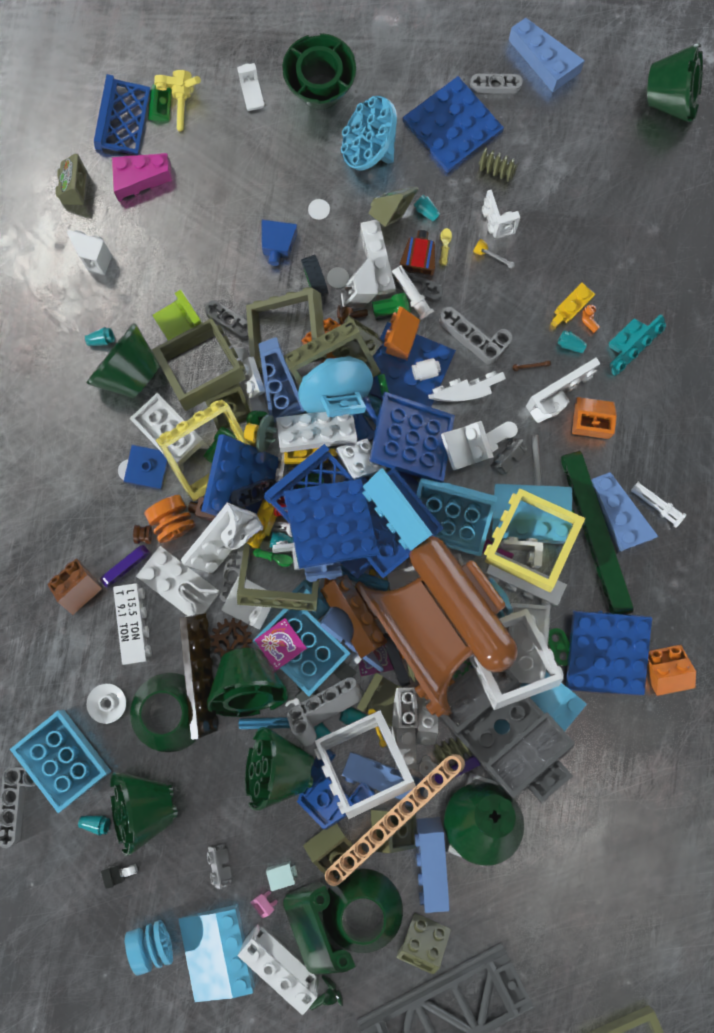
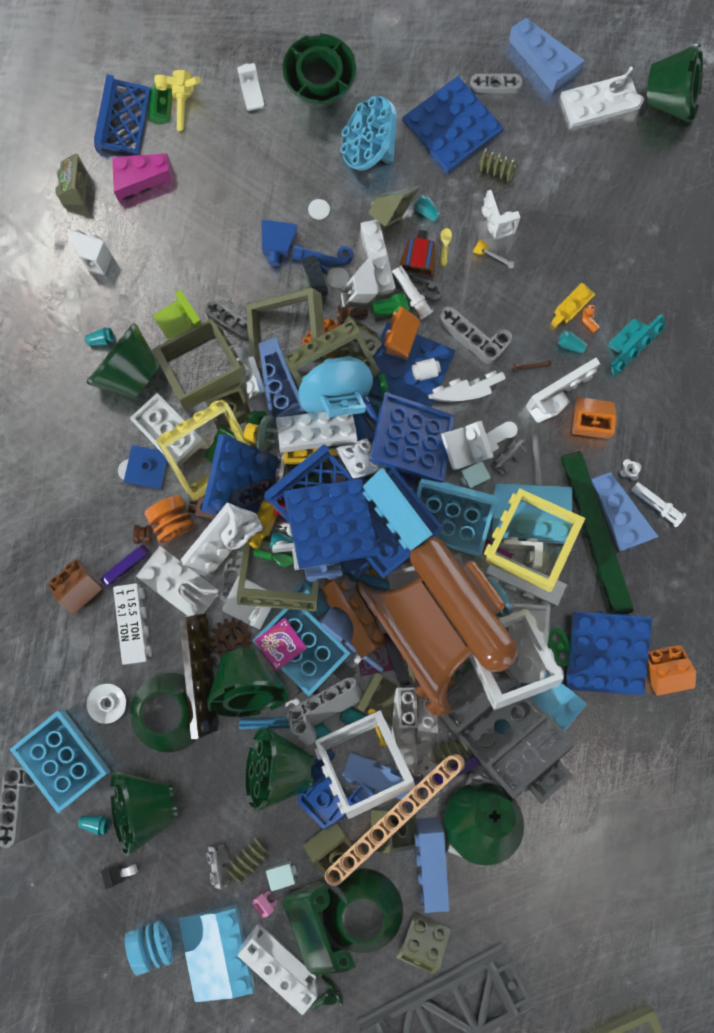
(249, 861): none -> olive piece
(301, 252): none -> blue plant
(474, 476): none -> light aqua brick
(601, 100): none -> white plate
(635, 469): none -> white plate

